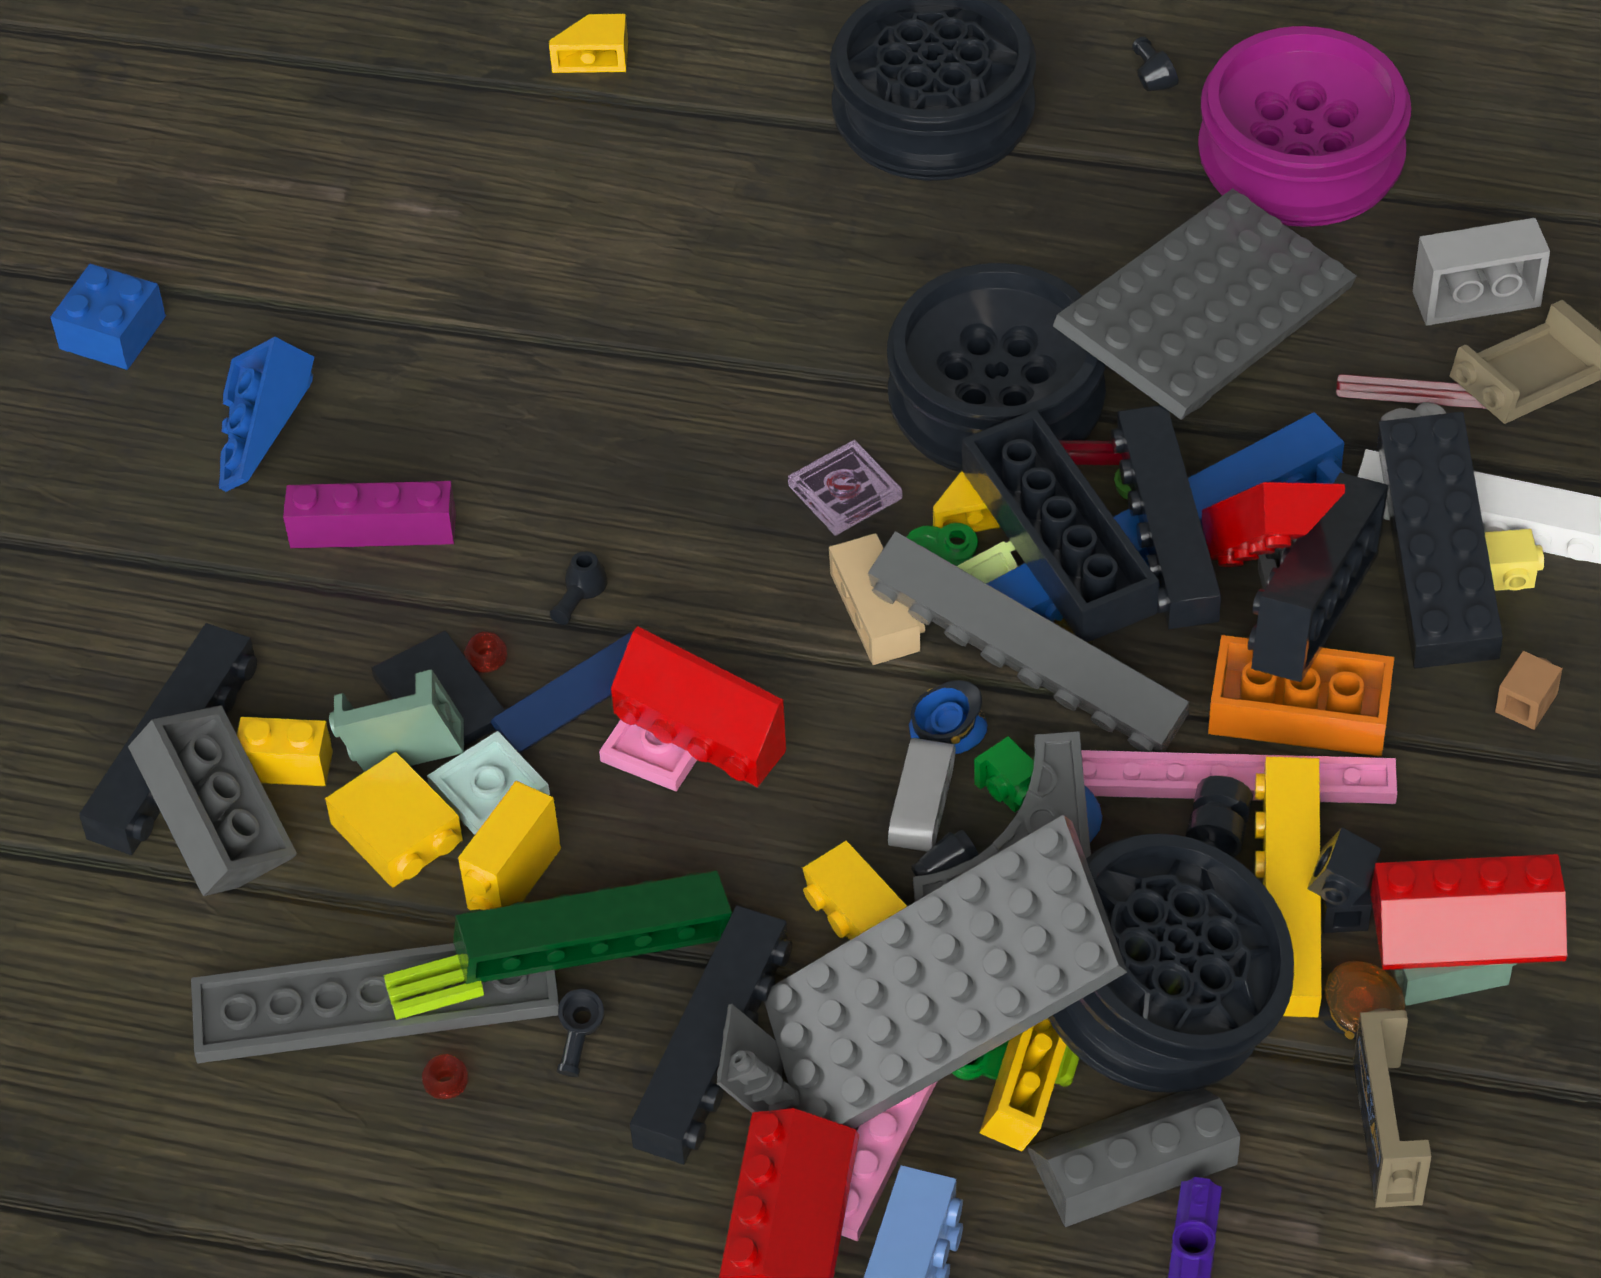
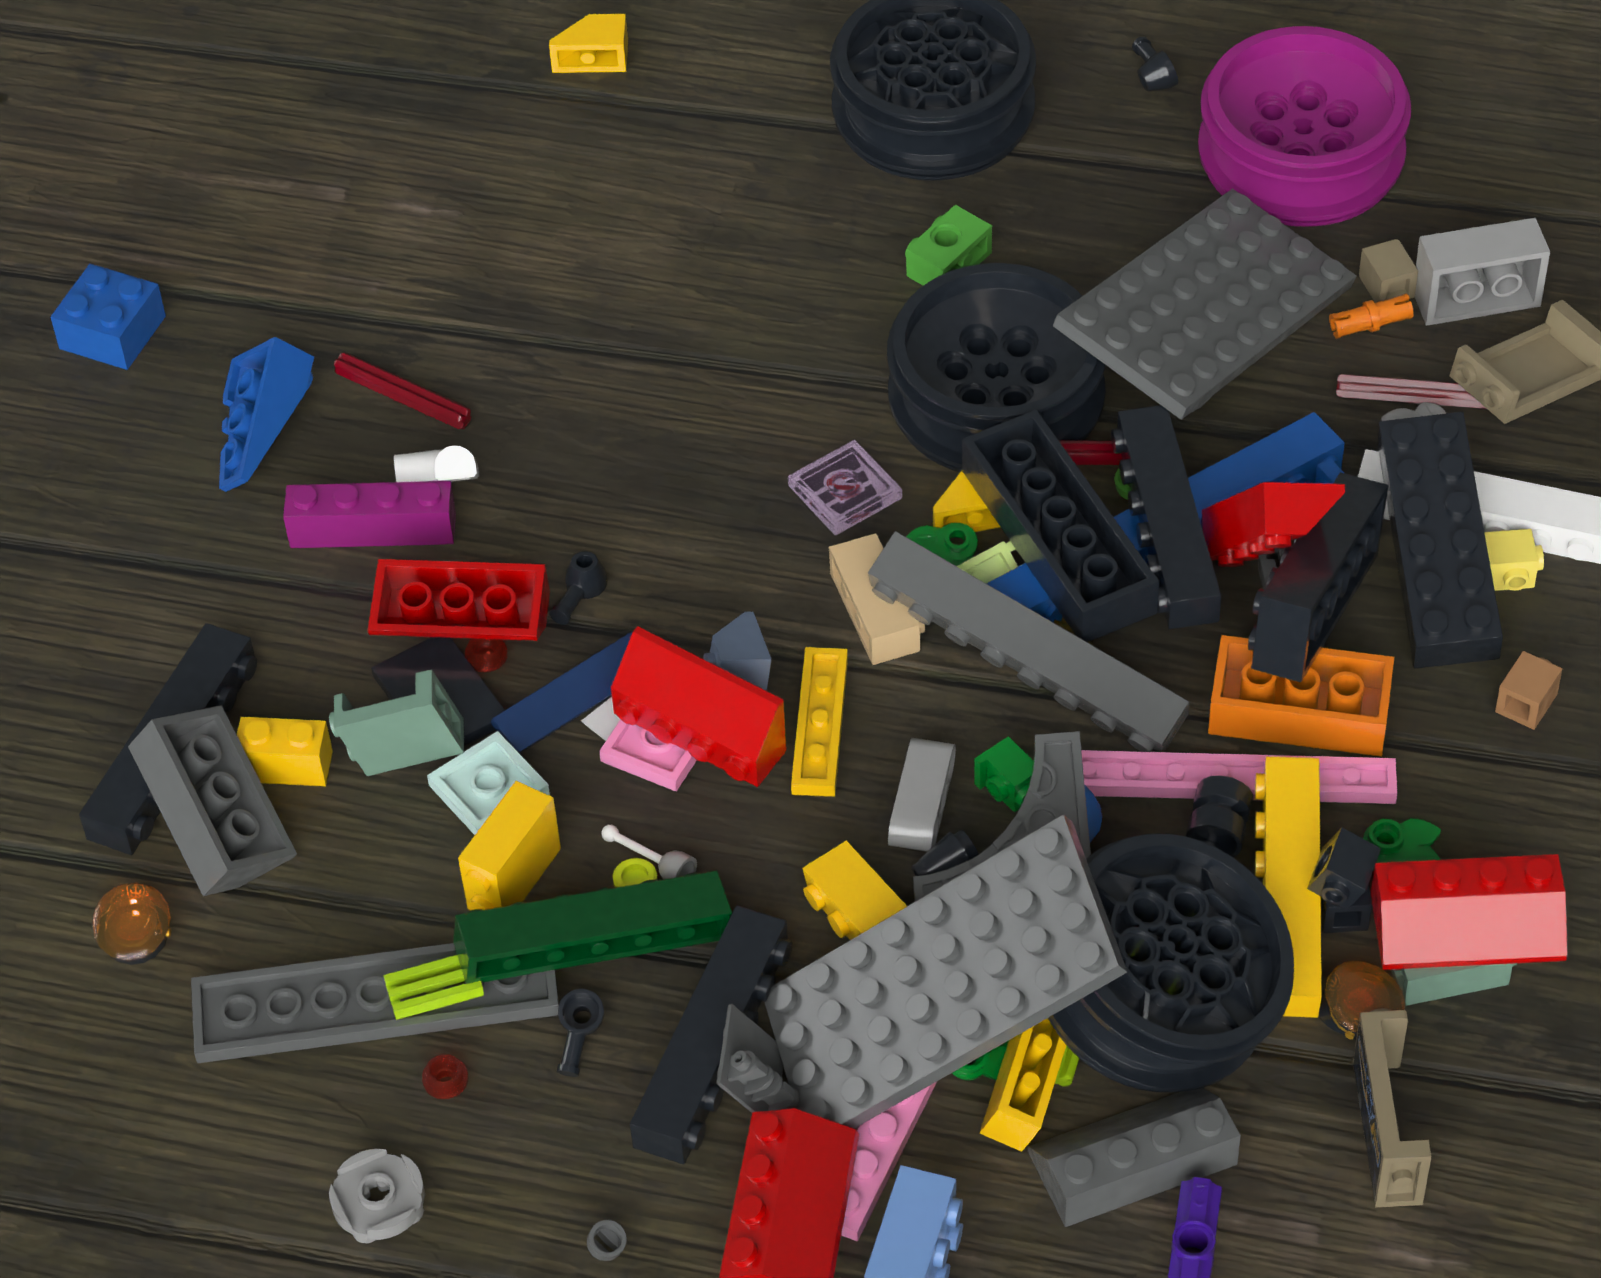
(132, 923): none -> clear orange piece
(382, 1218): none -> light grey plate
(394, 819): yellow brick -> none
(402, 391): none -> dark red axle
(447, 464): none -> white brick
(459, 599): none -> red slope
(602, 719): none -> white sticker
(612, 1235): none -> dark grey hinge
(633, 872): none -> neon yellow tile
(670, 865): none -> hinge
(742, 650): none -> sand blue slope
(819, 722): none -> yellow plate
(949, 244): none -> bright green brick
(950, 715): blue piece -> none
(1371, 316): none -> orange pin
(1388, 271): none -> dark tan panel
(1407, 840): none -> green plate

